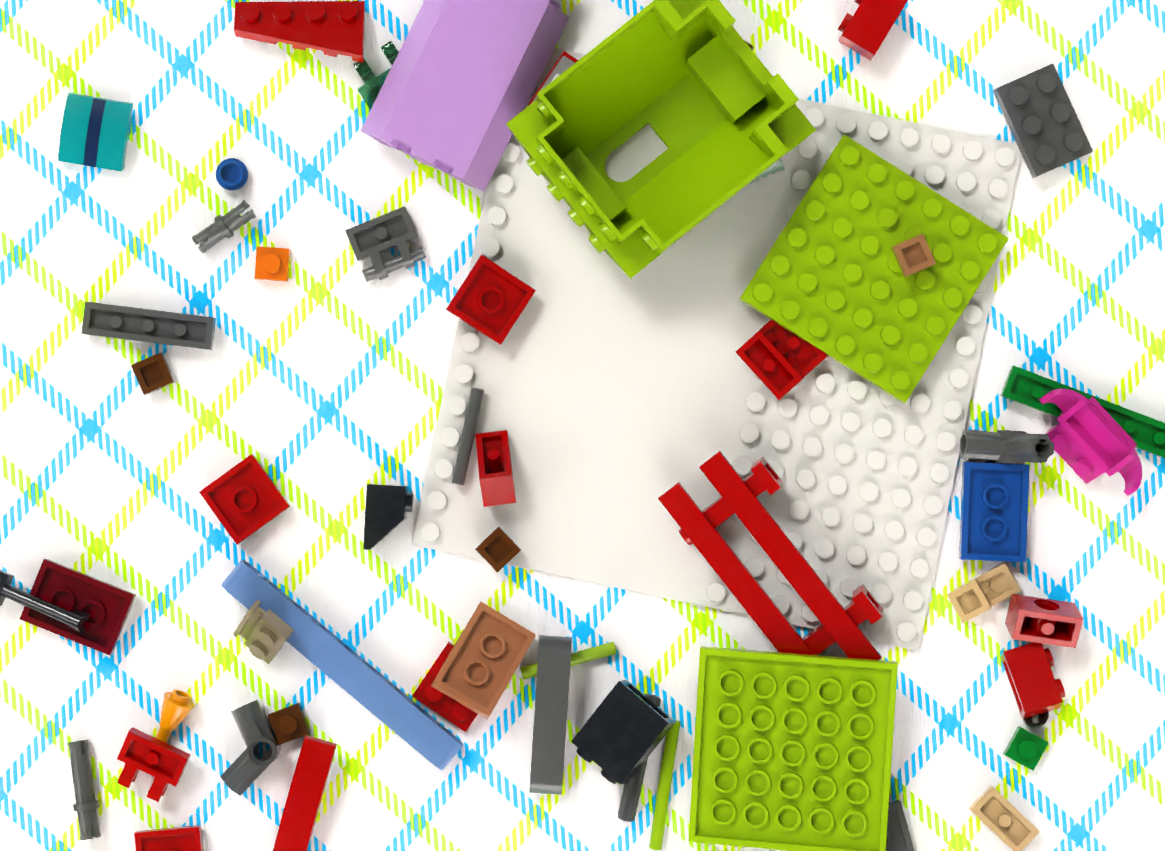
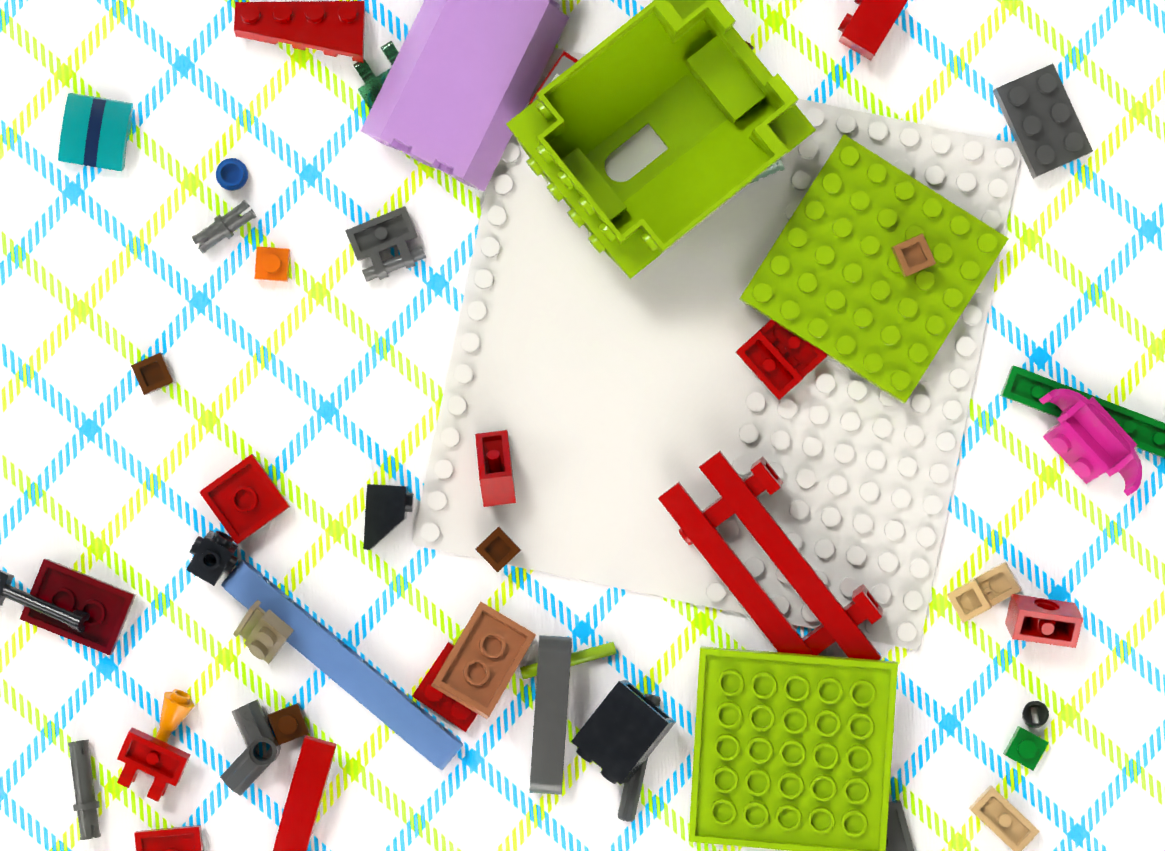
(148, 325): dark grey plate -> none
(212, 556): none -> black brick
(467, 436): dark grey bar -> none
(490, 299): red plate -> none
(664, 787): lime bar -> none
(994, 512): blue plate -> none
(1006, 446): dark grey piece -> none
(1032, 679): red piece -> none

